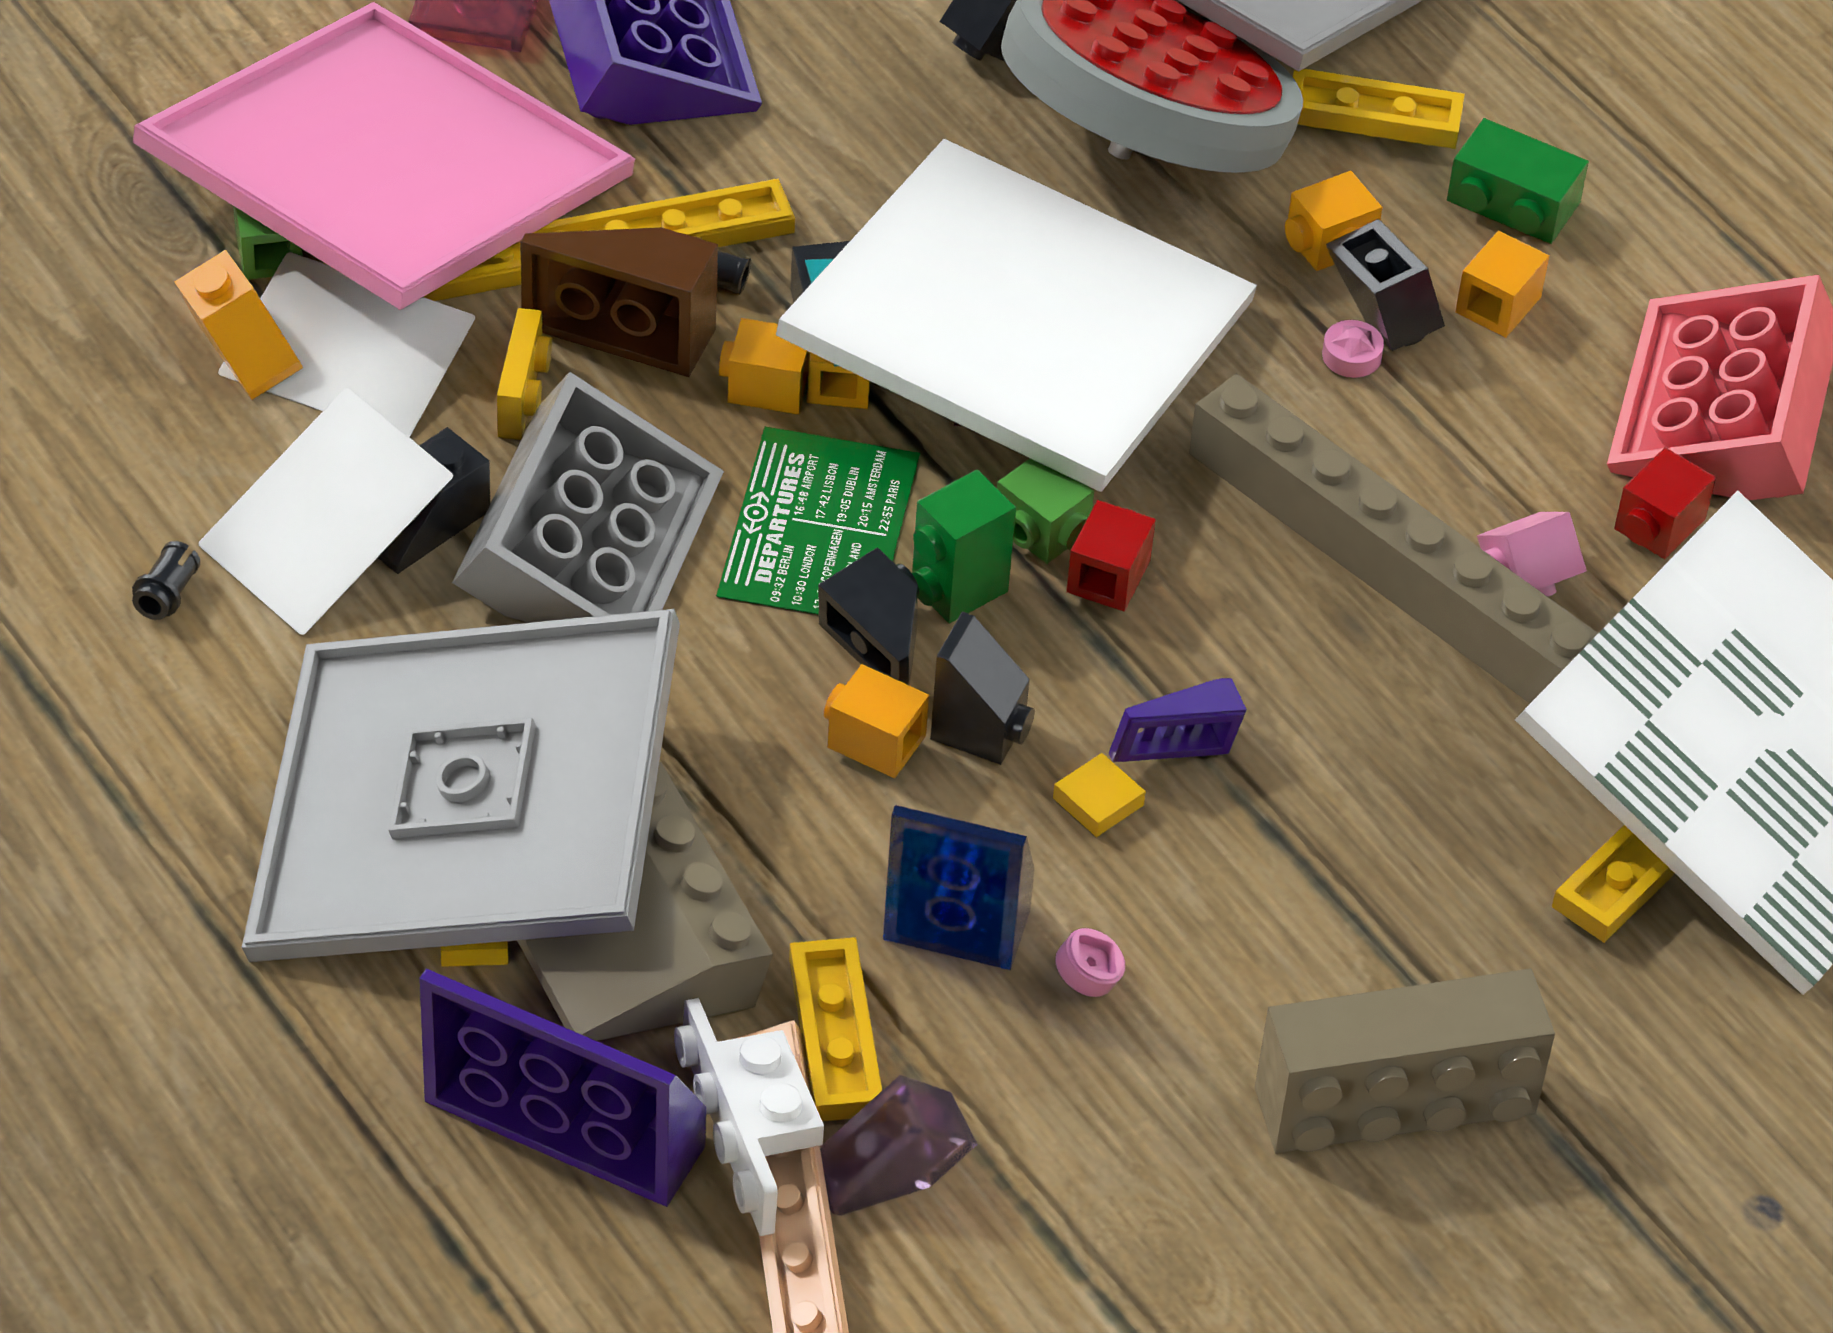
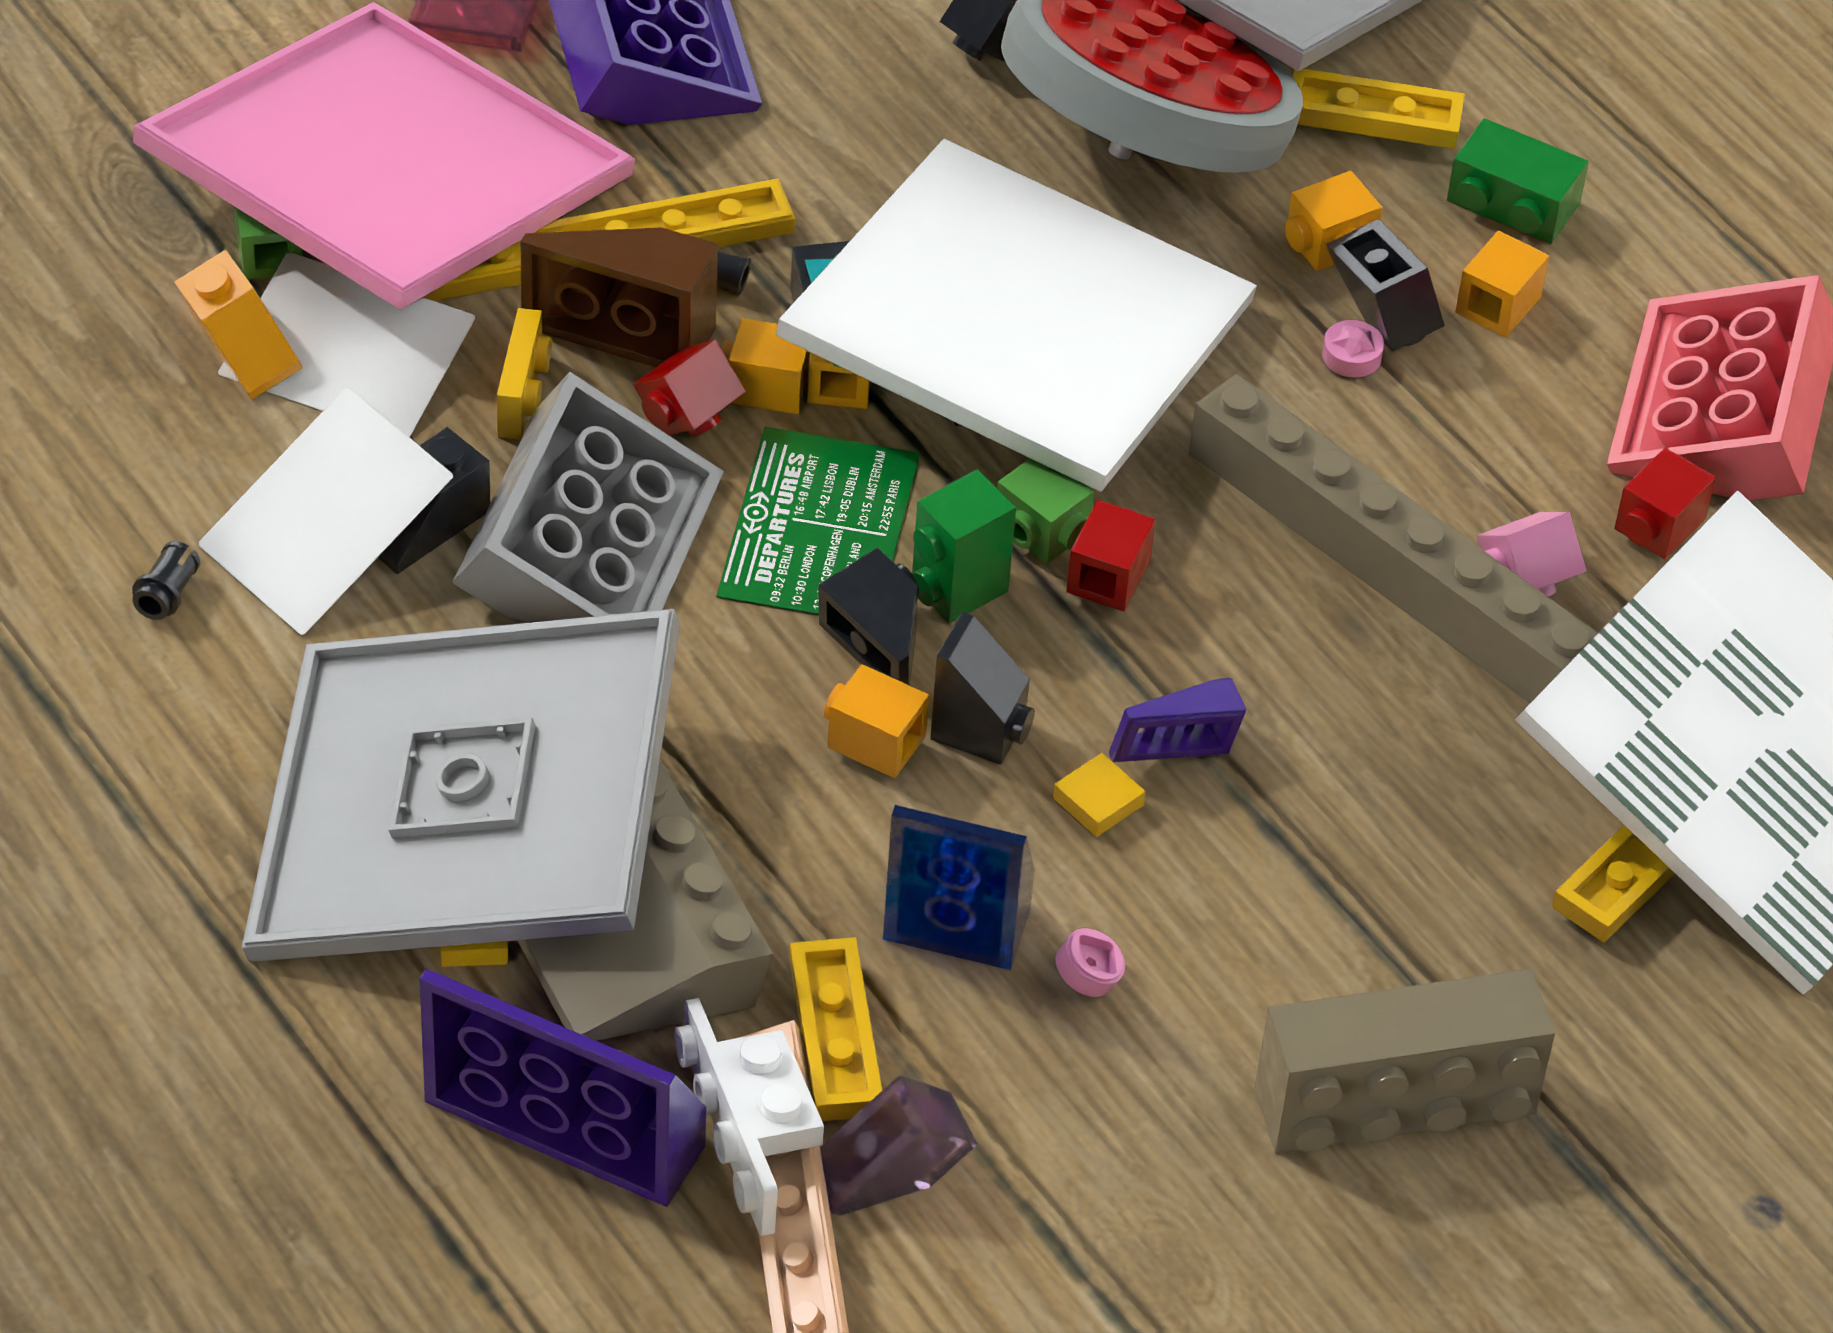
(689, 390): none -> brick

